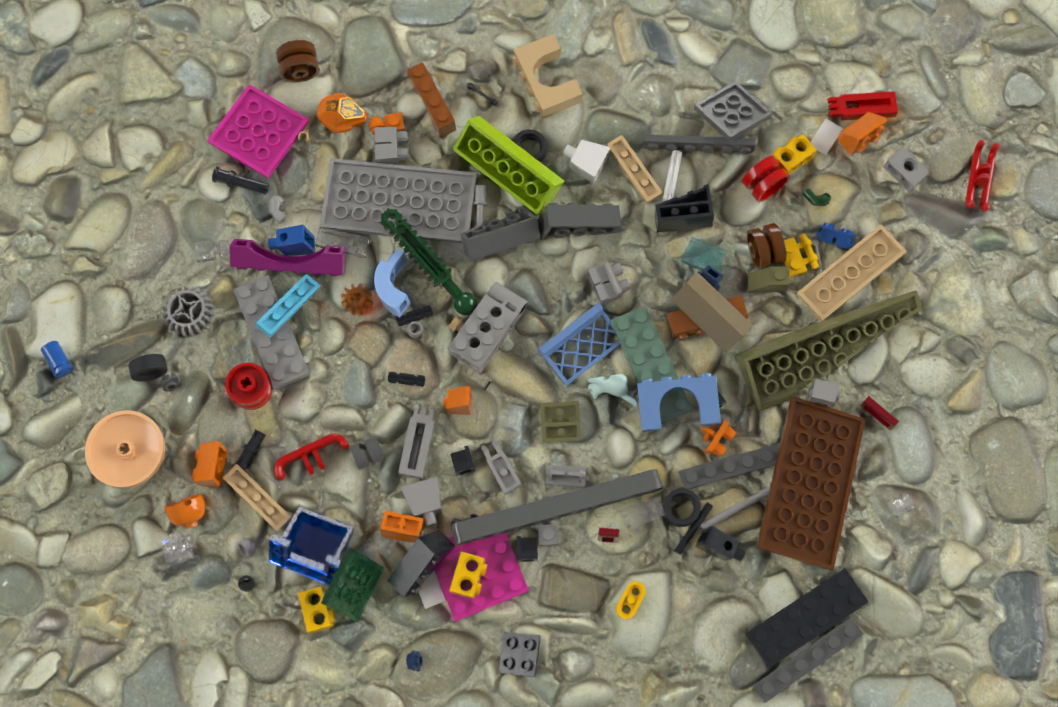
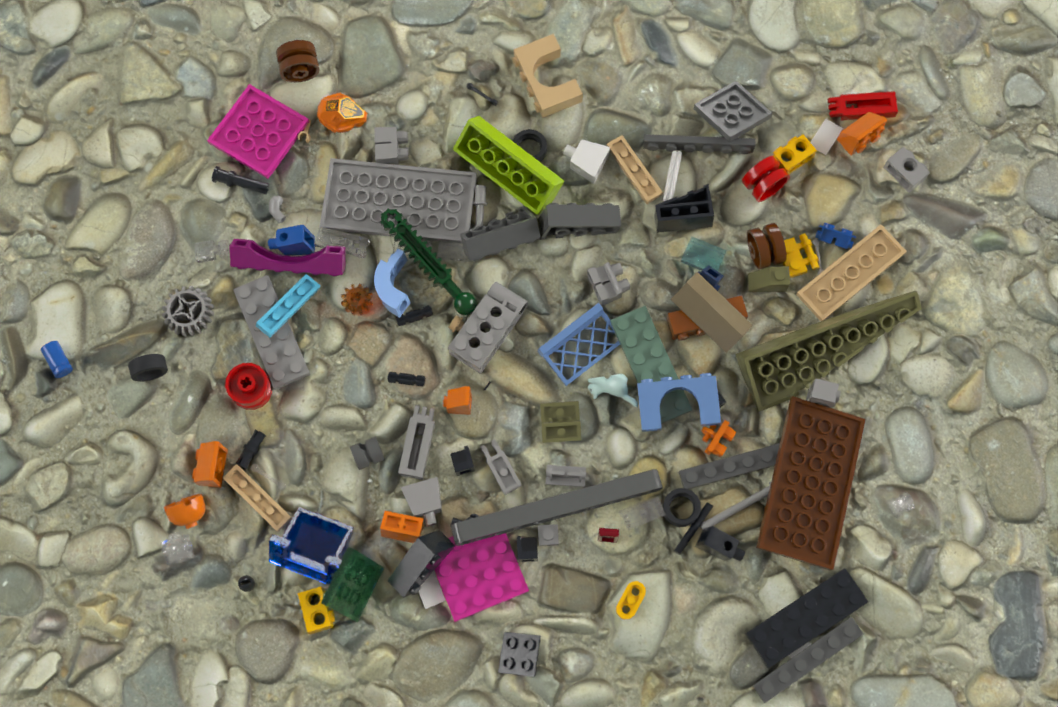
(125, 449): light nougat dish -> none
(170, 382): dark grey plate -> none
(246, 547): light grey hinge -> none
(307, 450): red piece -> none
(391, 120): orange plate -> none
(412, 327): light grey hinge -> none
(414, 661): dark blue plate -> none
(432, 99): dark orange arch -> none
(462, 575): yellow brick -> none
(817, 200): dark green arm -> none
(879, 413): dark red tile -> none
(981, 176): red piece -> none

